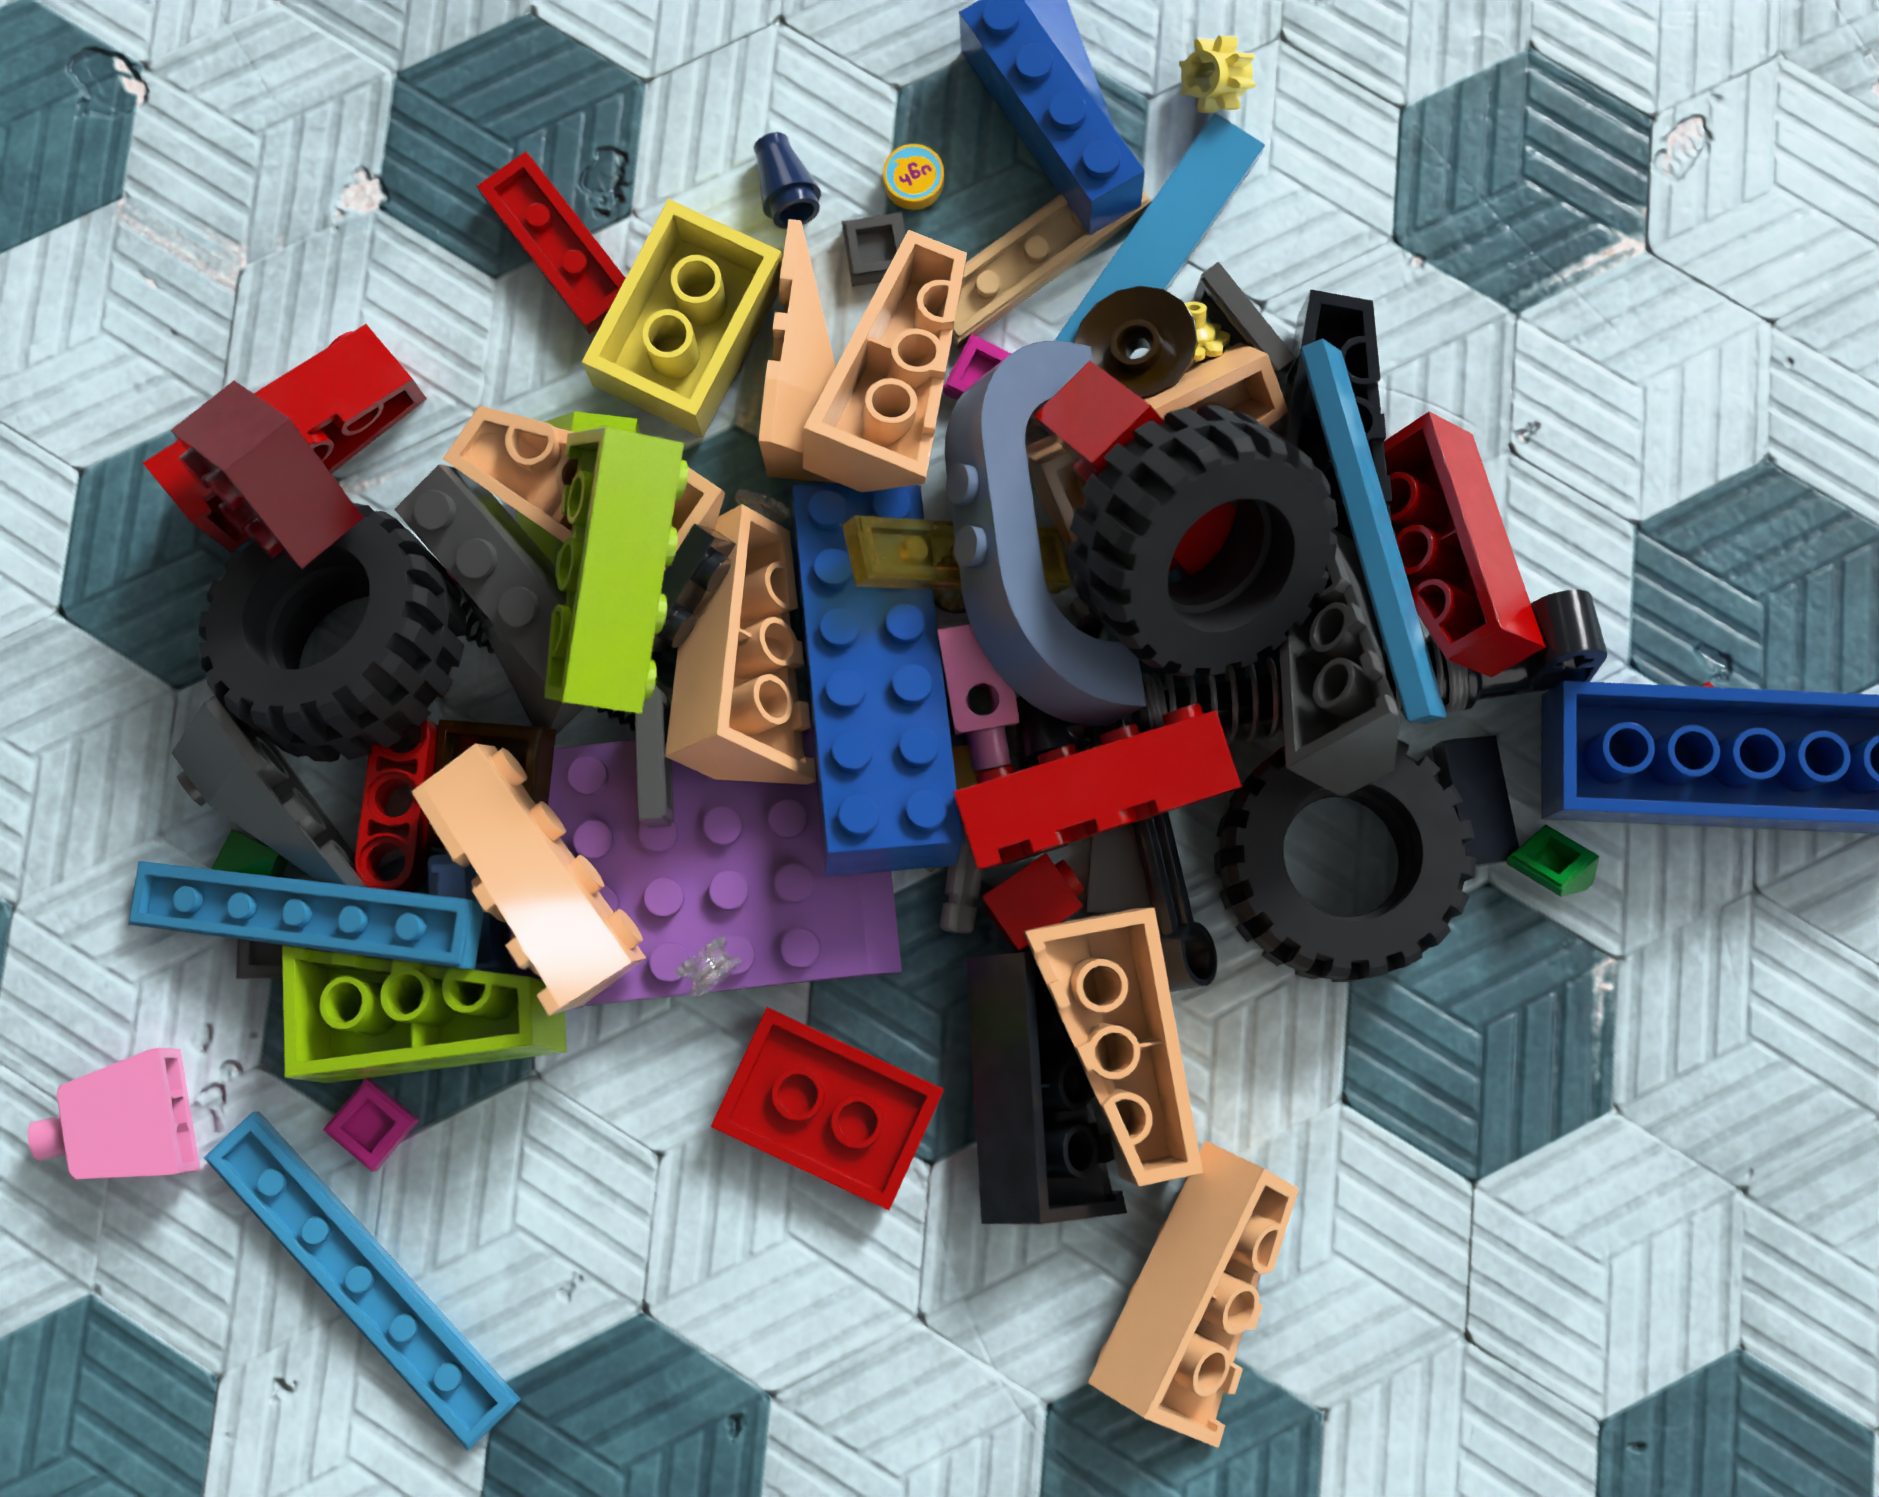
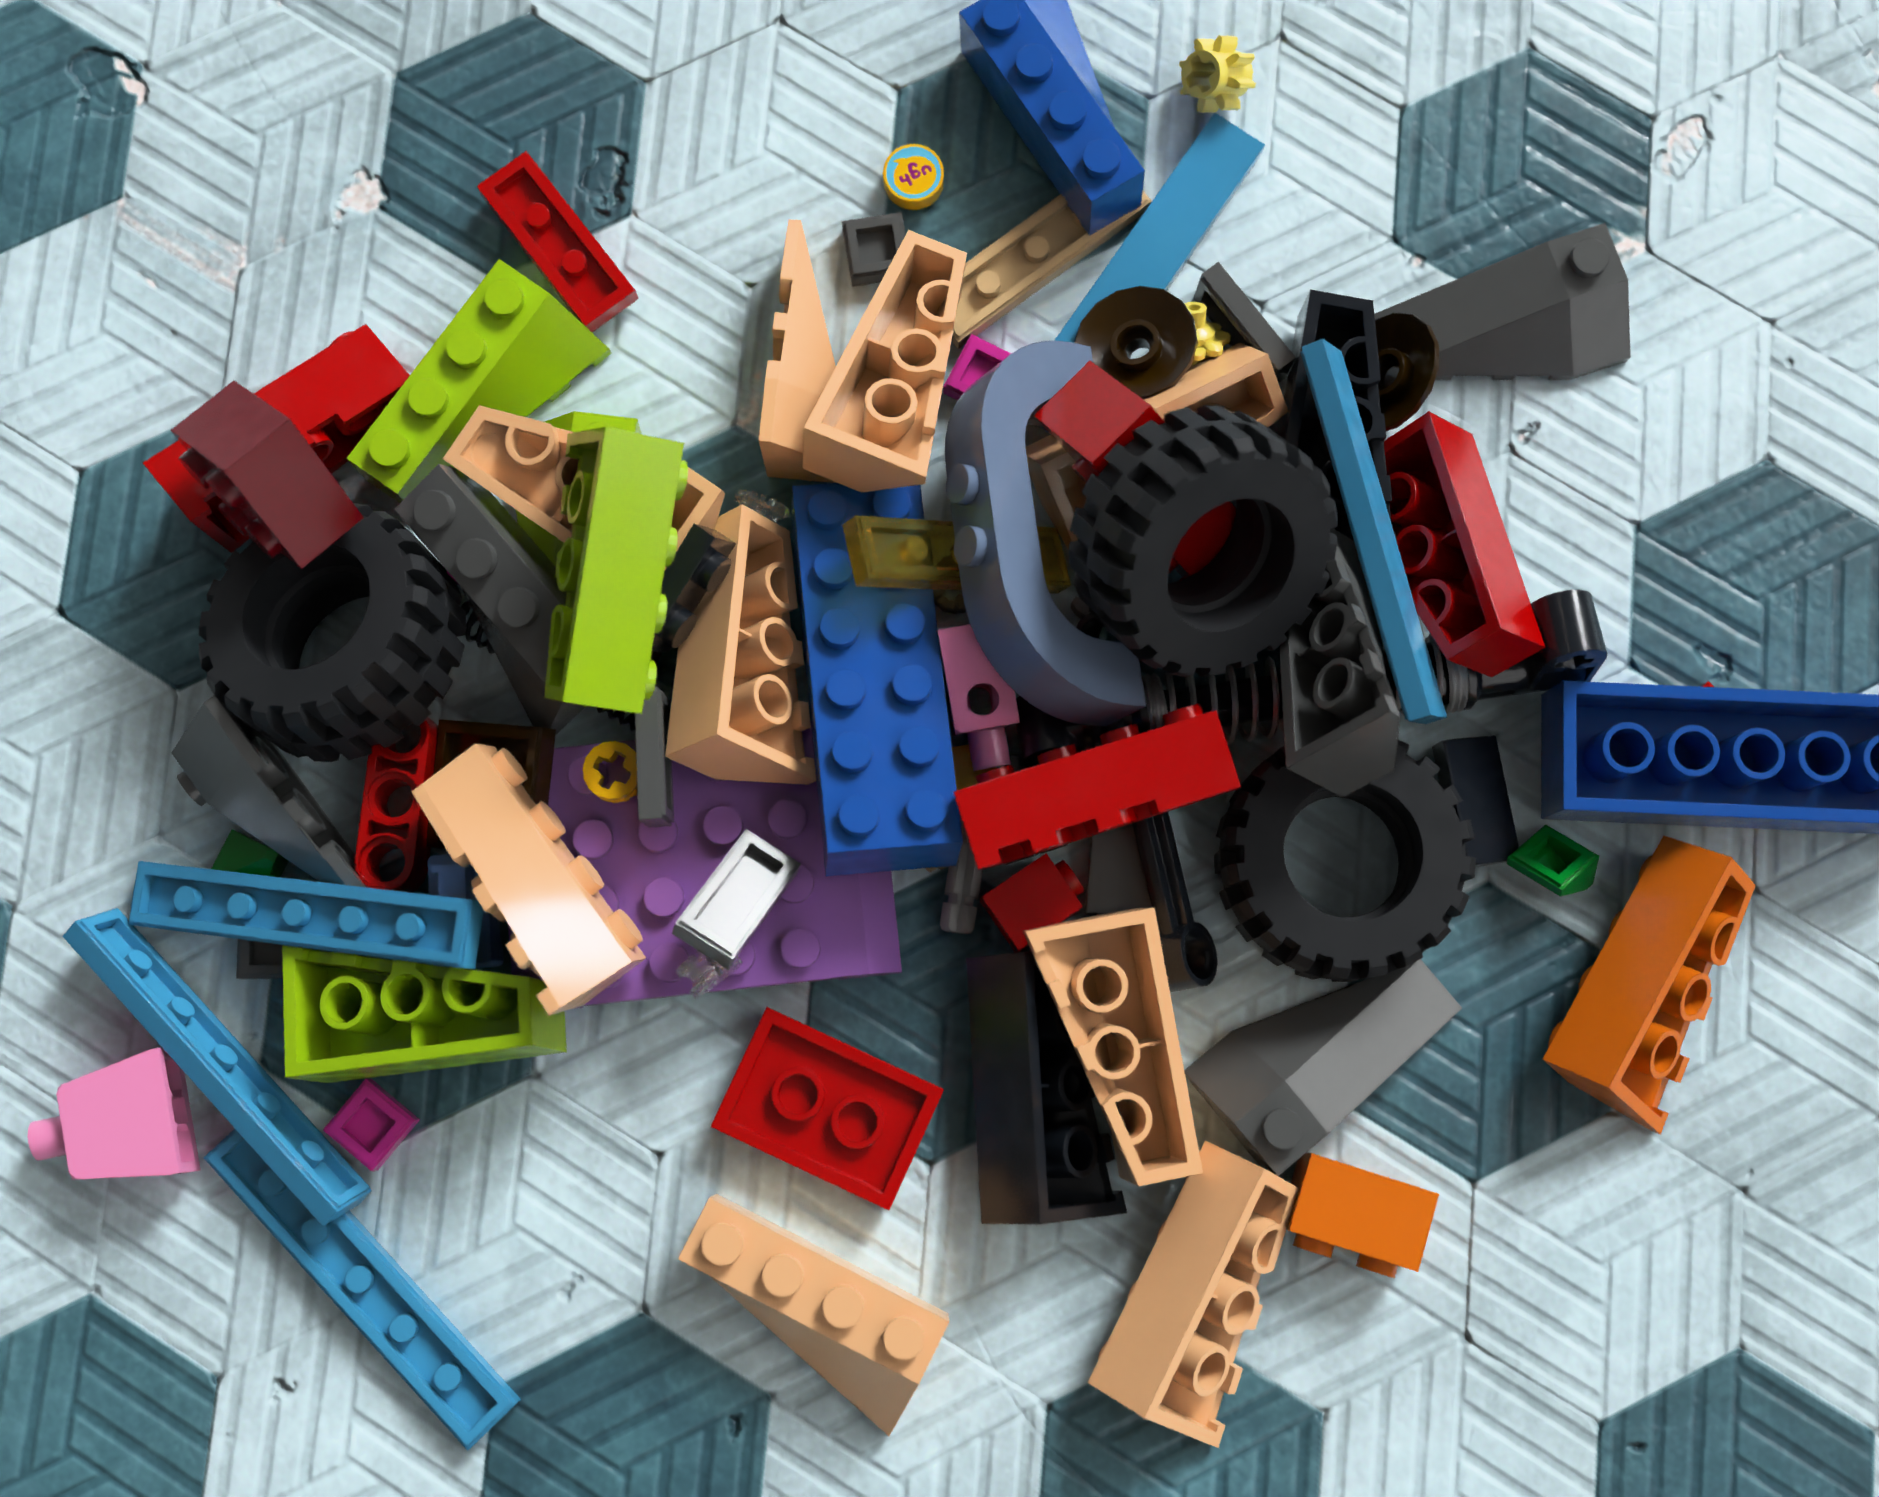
(218, 1065): none -> dark azure tile
(501, 351): none -> lime wedge
(594, 779): none -> yellow bush
(684, 318): light yellow brick -> none
(736, 899): none -> tile
(785, 182): dark blue cone -> none
(833, 1314): none -> light nougat wedge
(1310, 1066): none -> dark grey wedge
(1360, 1213): none -> orange brick
(1407, 365): none -> dark brown dish
(1533, 314): none -> dark grey wedge
(1651, 980): none -> orange wedge

